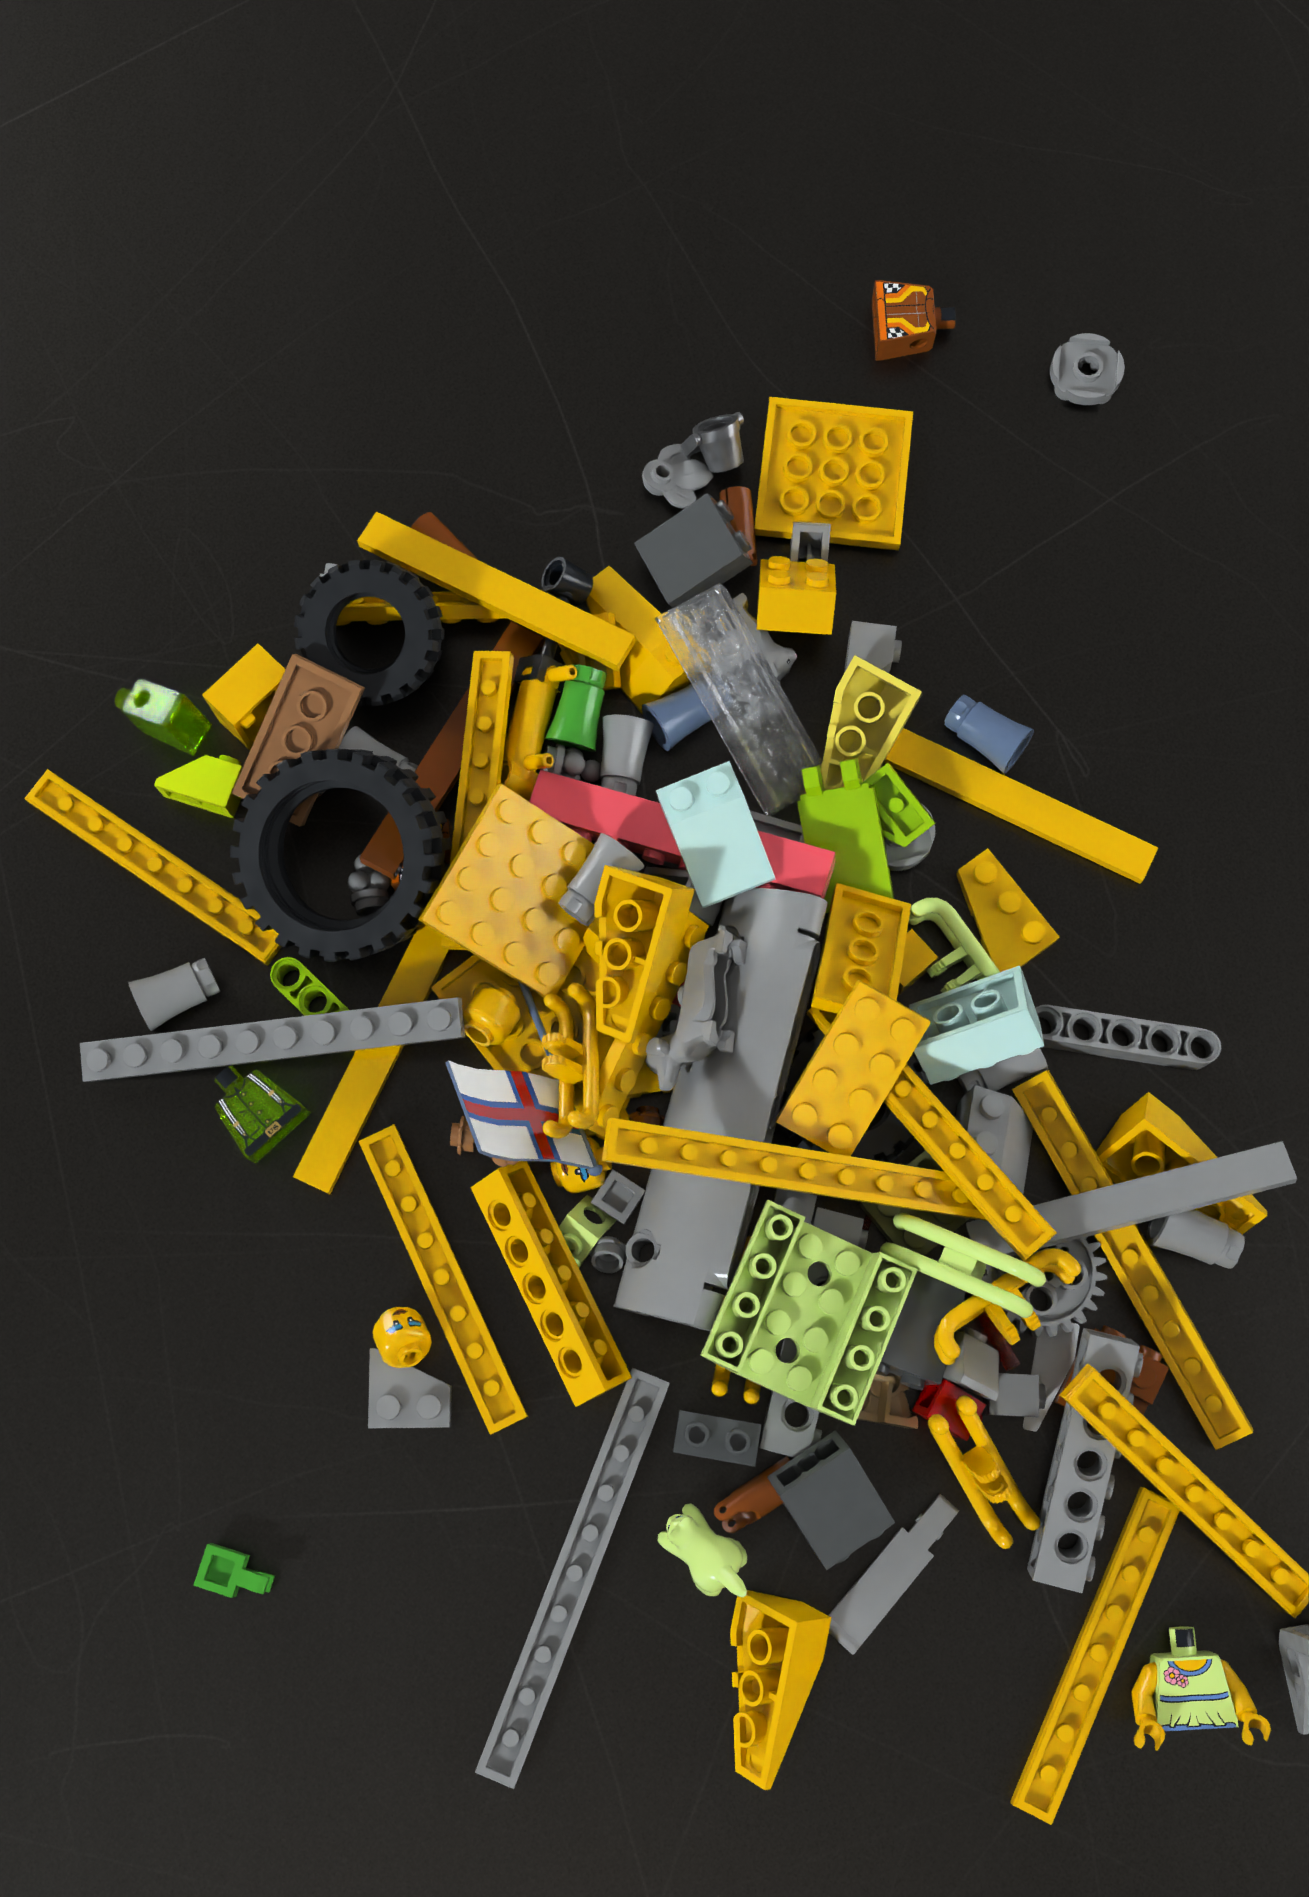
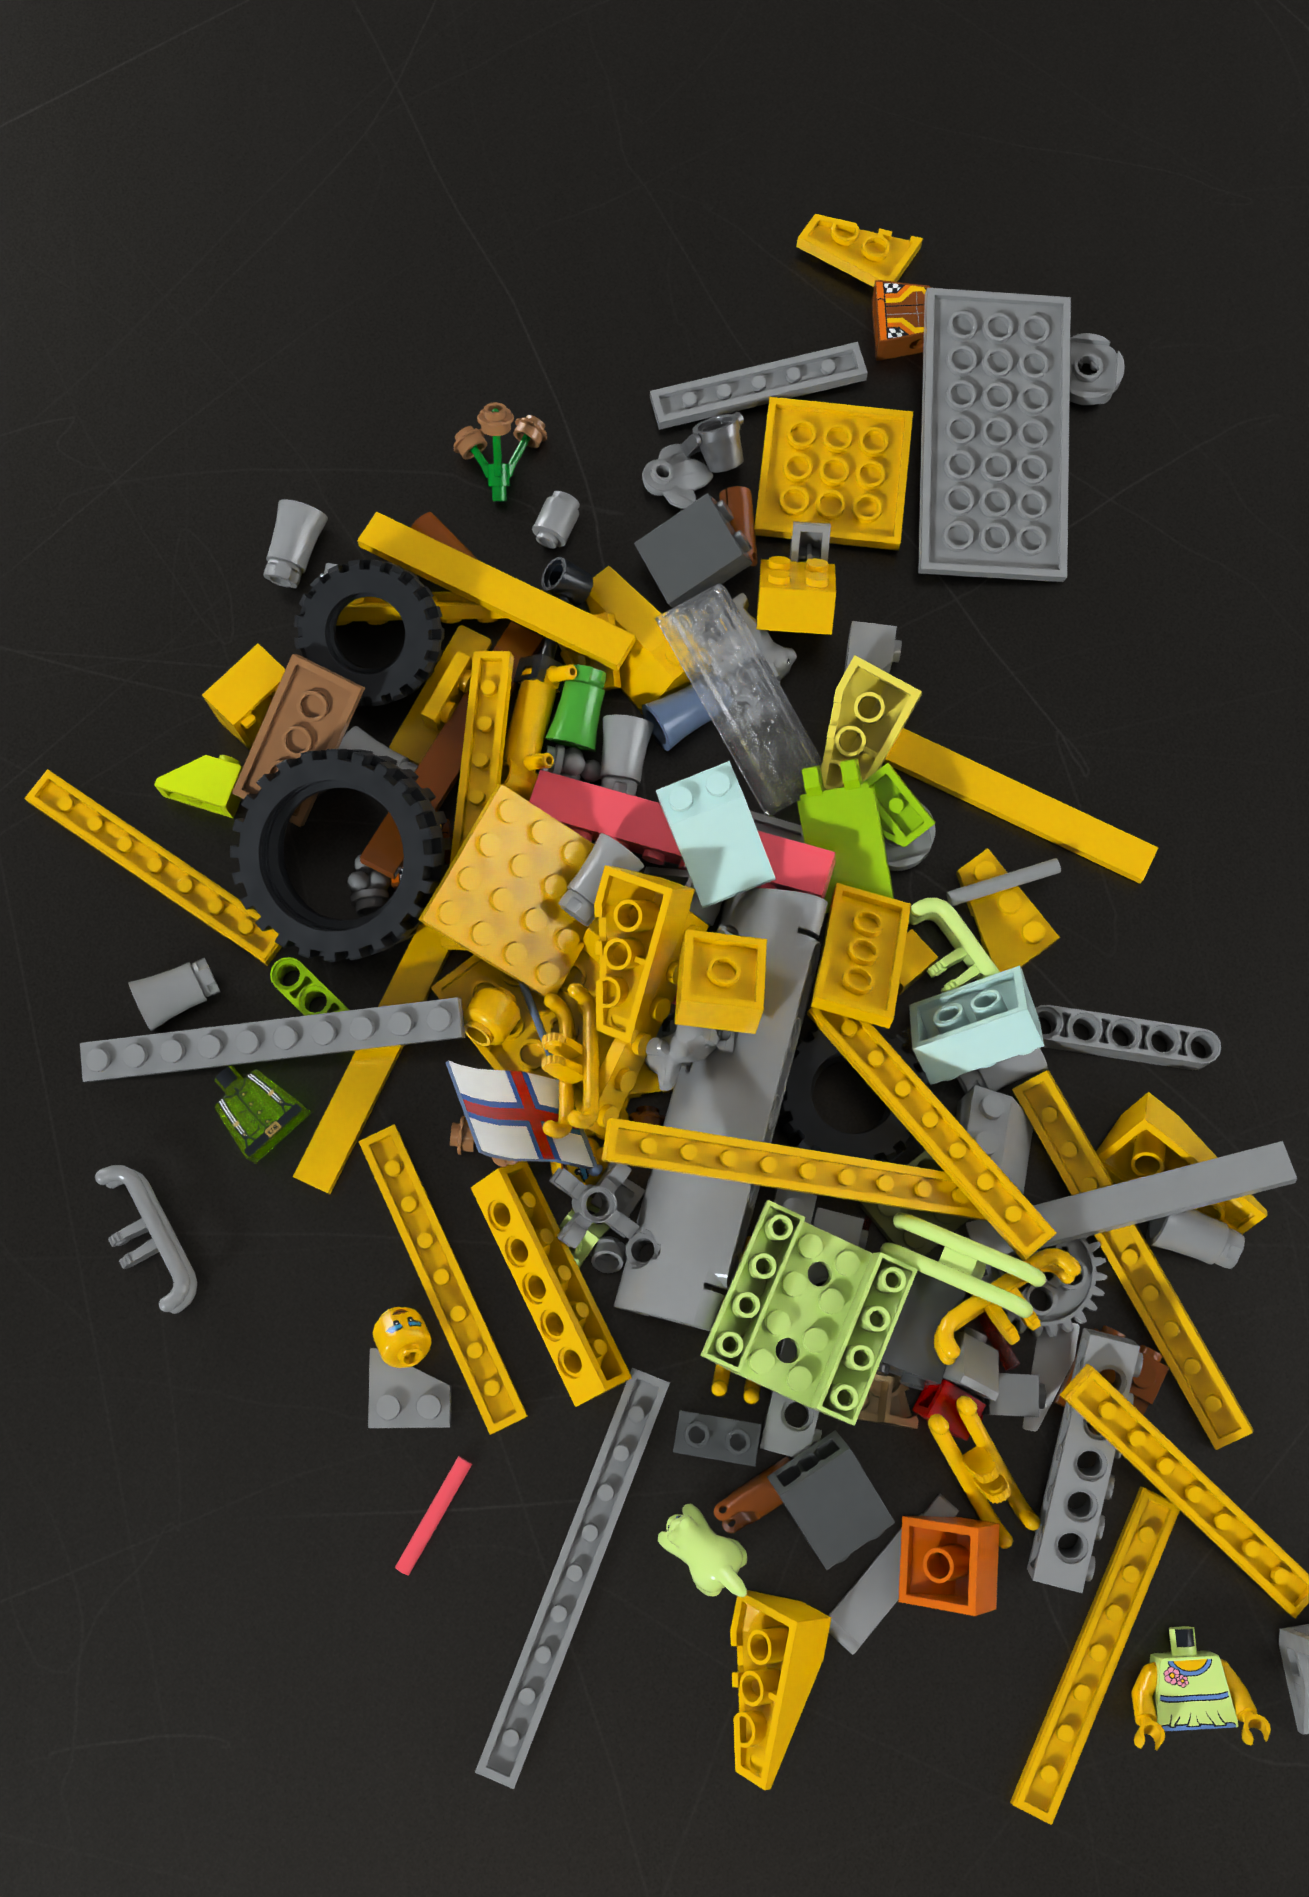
(155, 708): clear neon green torso -> none
(163, 1236): none -> light grey piece
(226, 1571): bright green plate -> none
(292, 542): none -> light grey plant
(433, 1516): none -> coral bar
(439, 695): none -> yellow bracket
(497, 421): none -> medium nougat plant
(556, 520): none -> light grey brick
(576, 1228): none -> light grey pin
(721, 981): none -> yellow container
(755, 385): none -> light grey plate
(852, 1070): yellow plate -> none
(858, 251): none -> yellow wing
(949, 1564): none -> orange slope
(989, 732): sand blue plant -> none
(995, 435): none -> light grey plate
(1003, 882): none -> light grey bar

